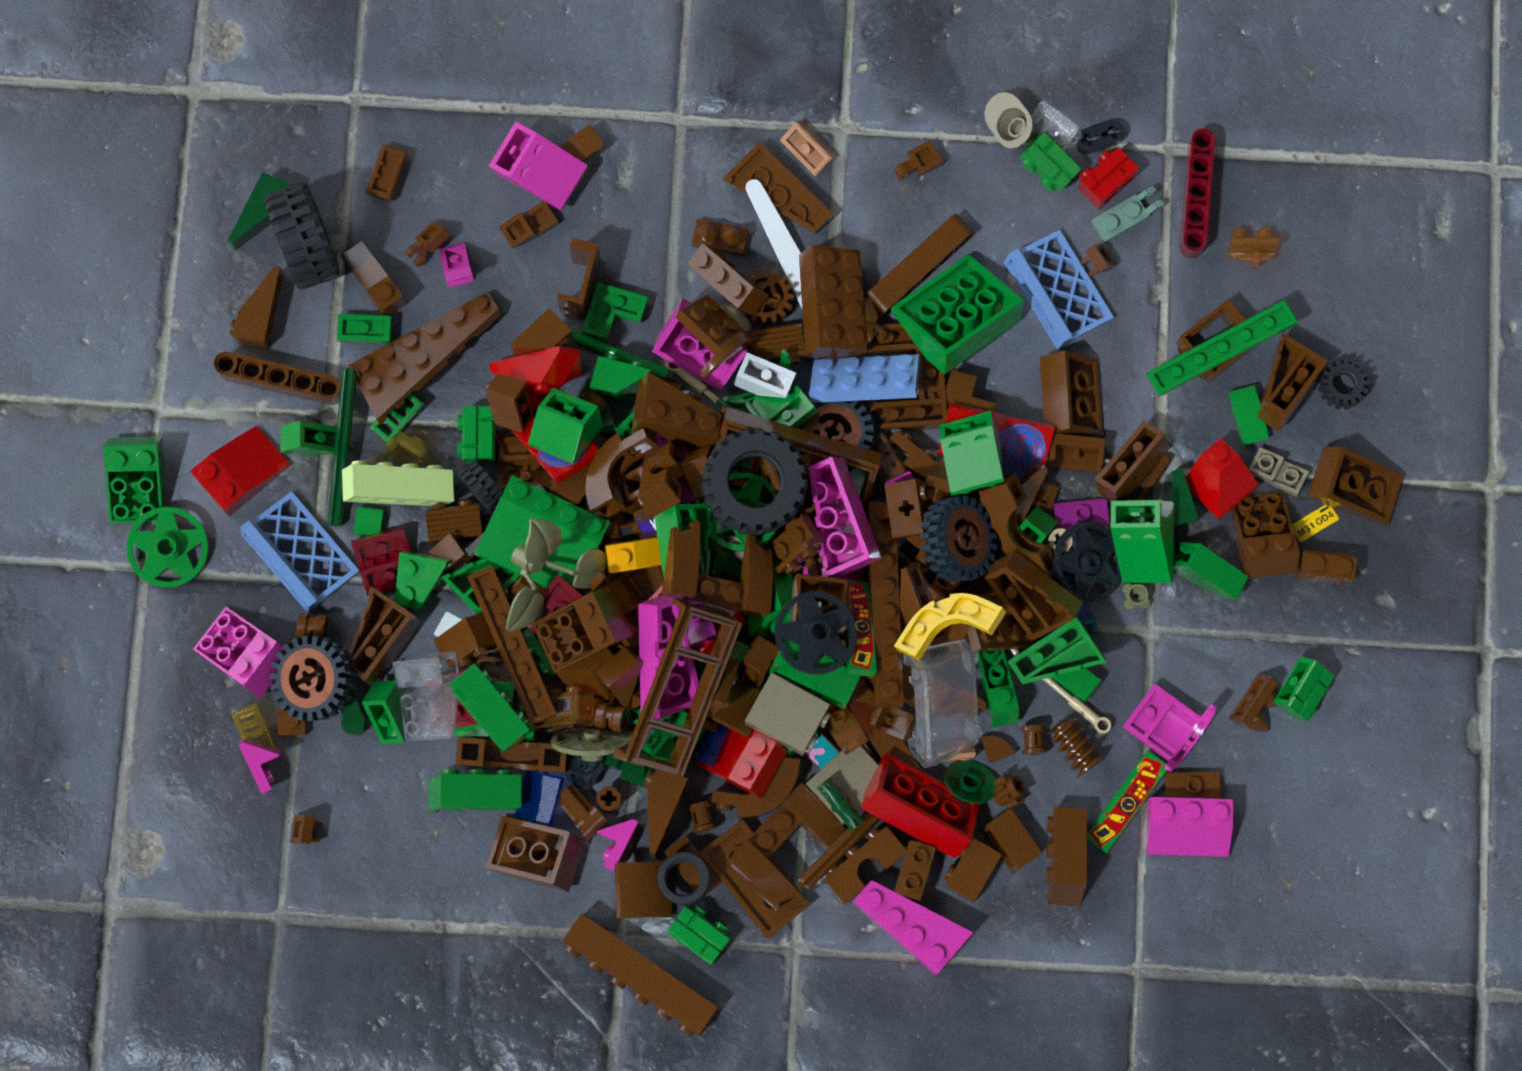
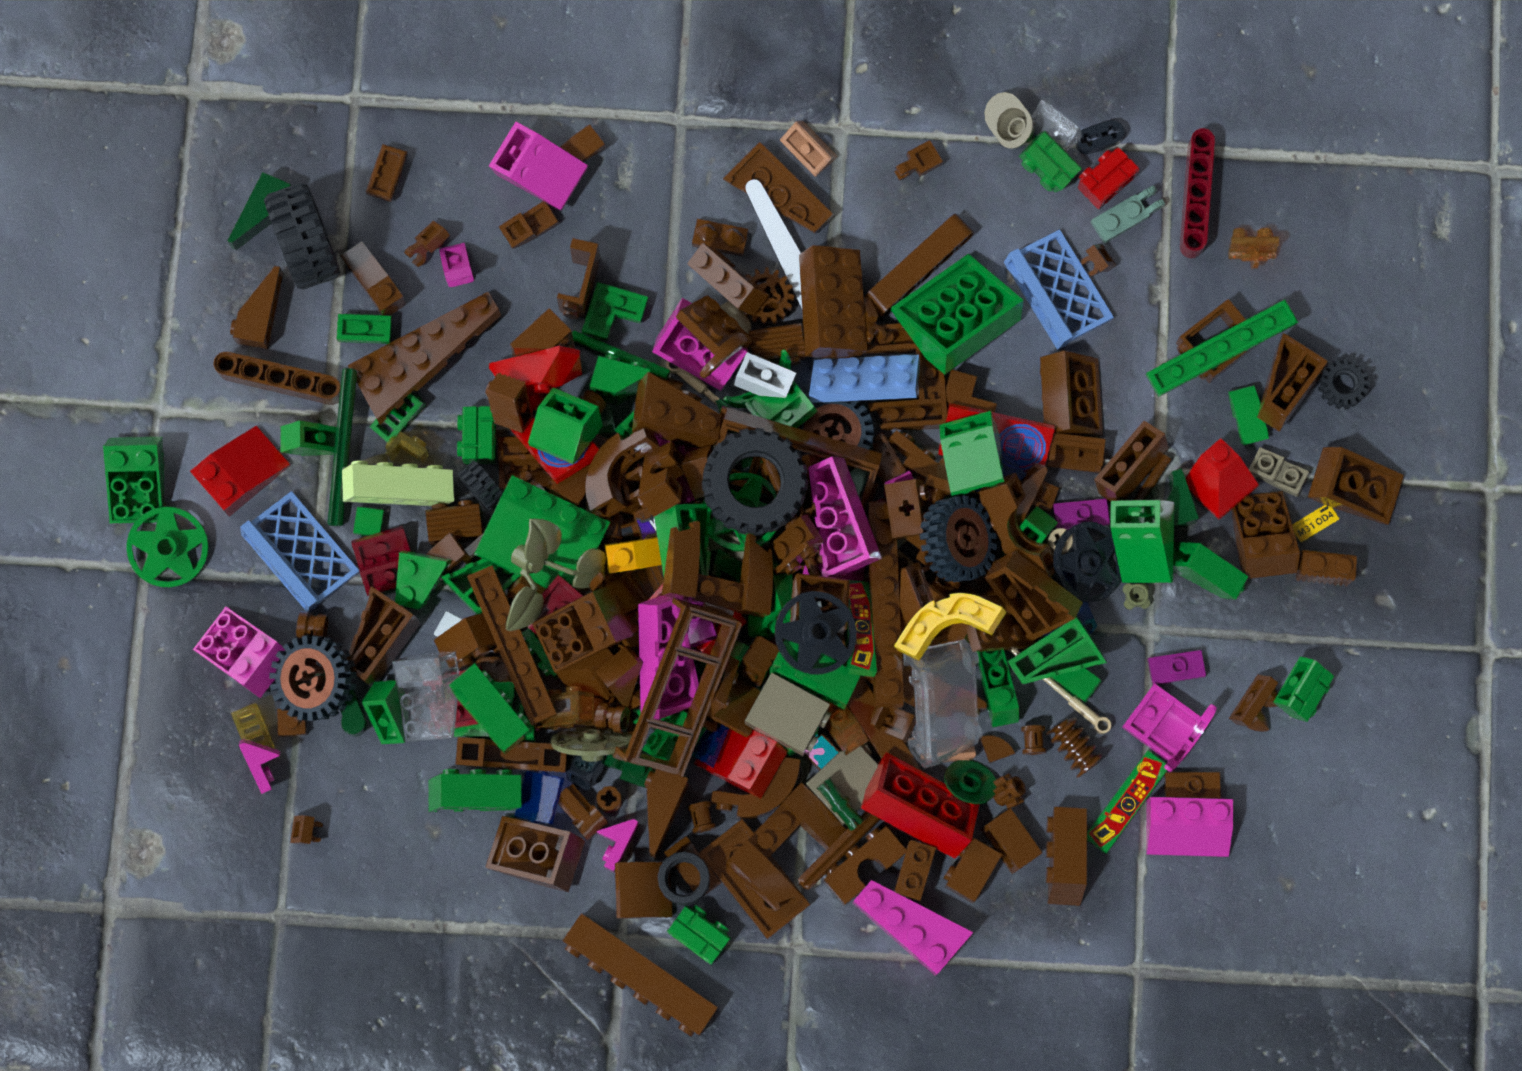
(1176, 667): none -> magenta plate

